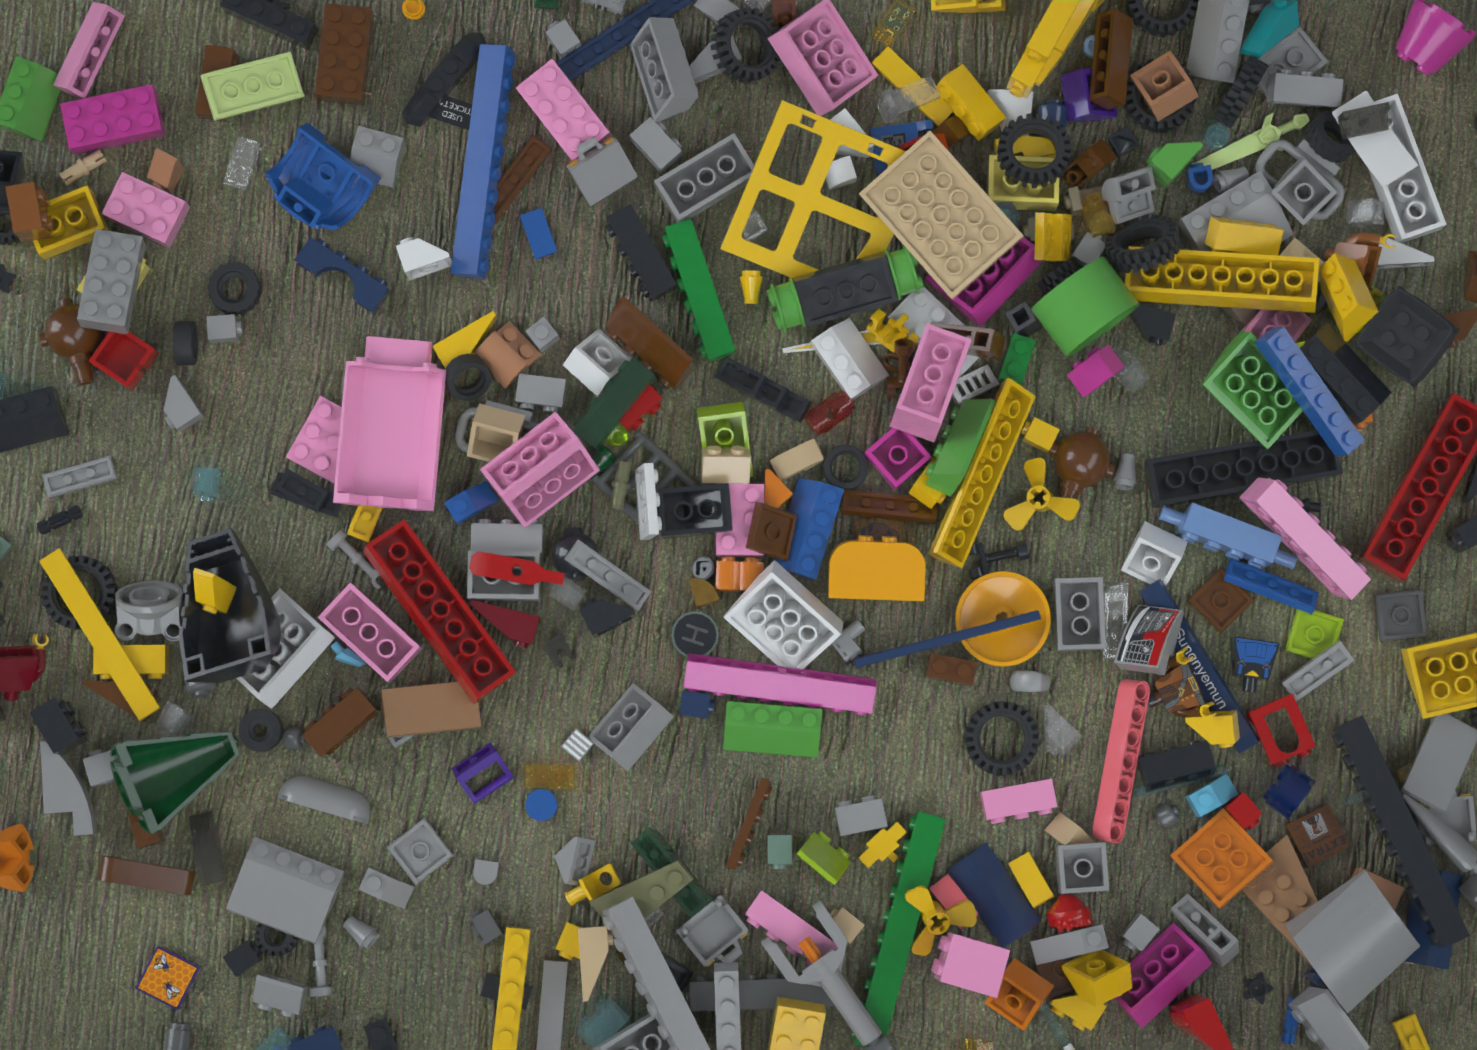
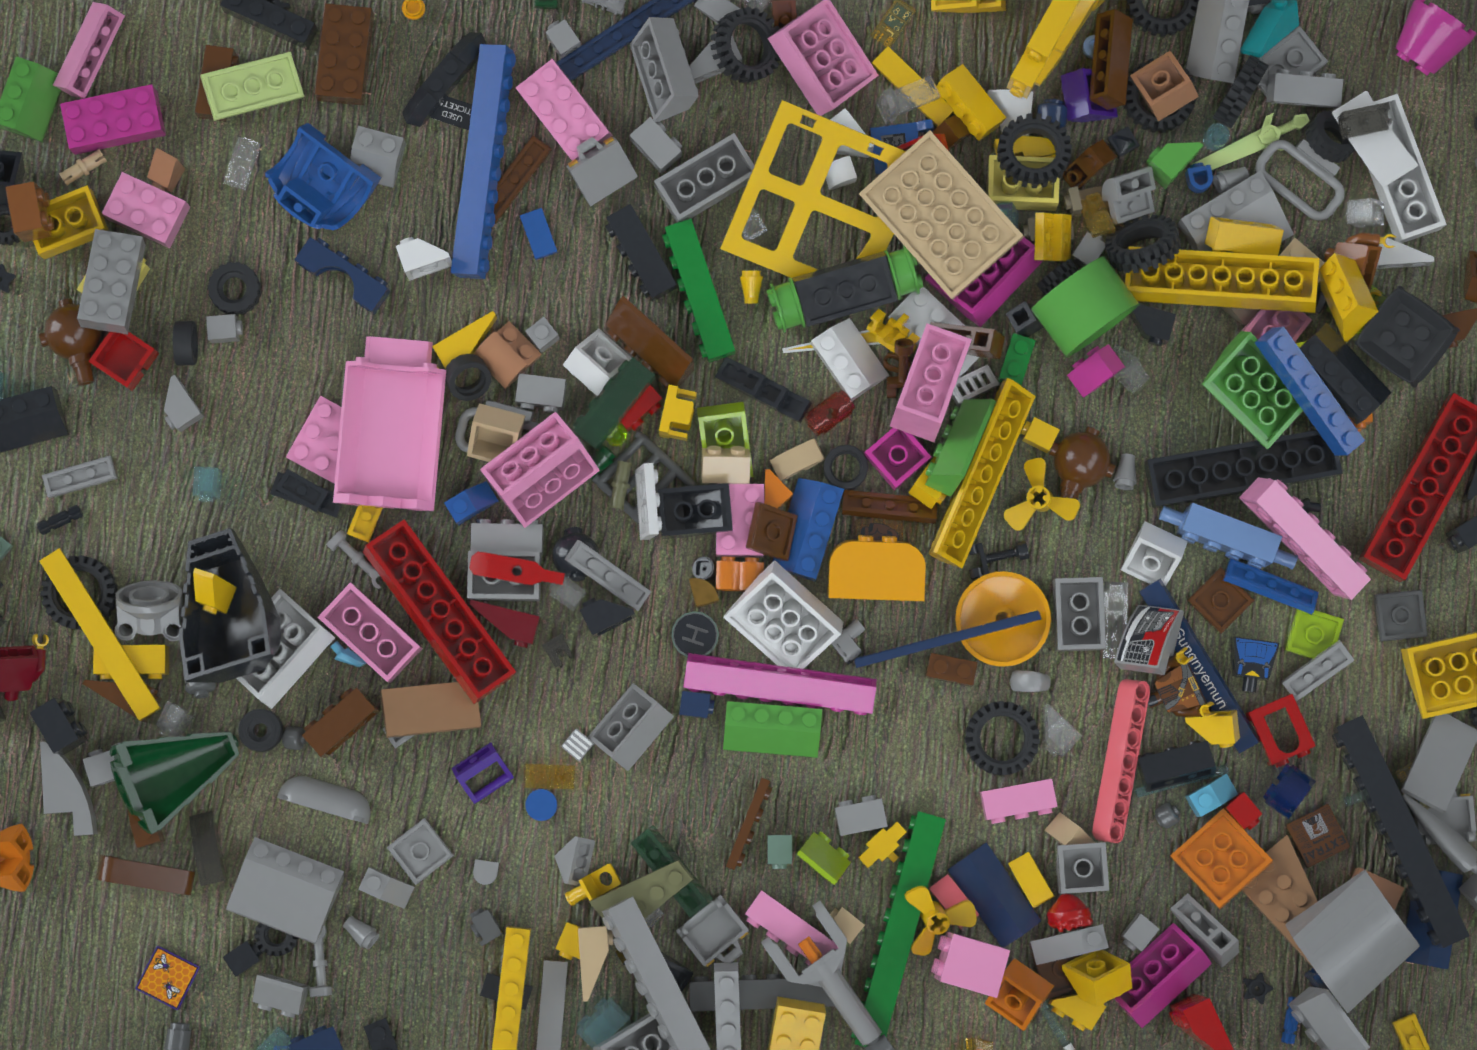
(677, 413): none -> yellow panel
(1303, 191): light grey slope -> none

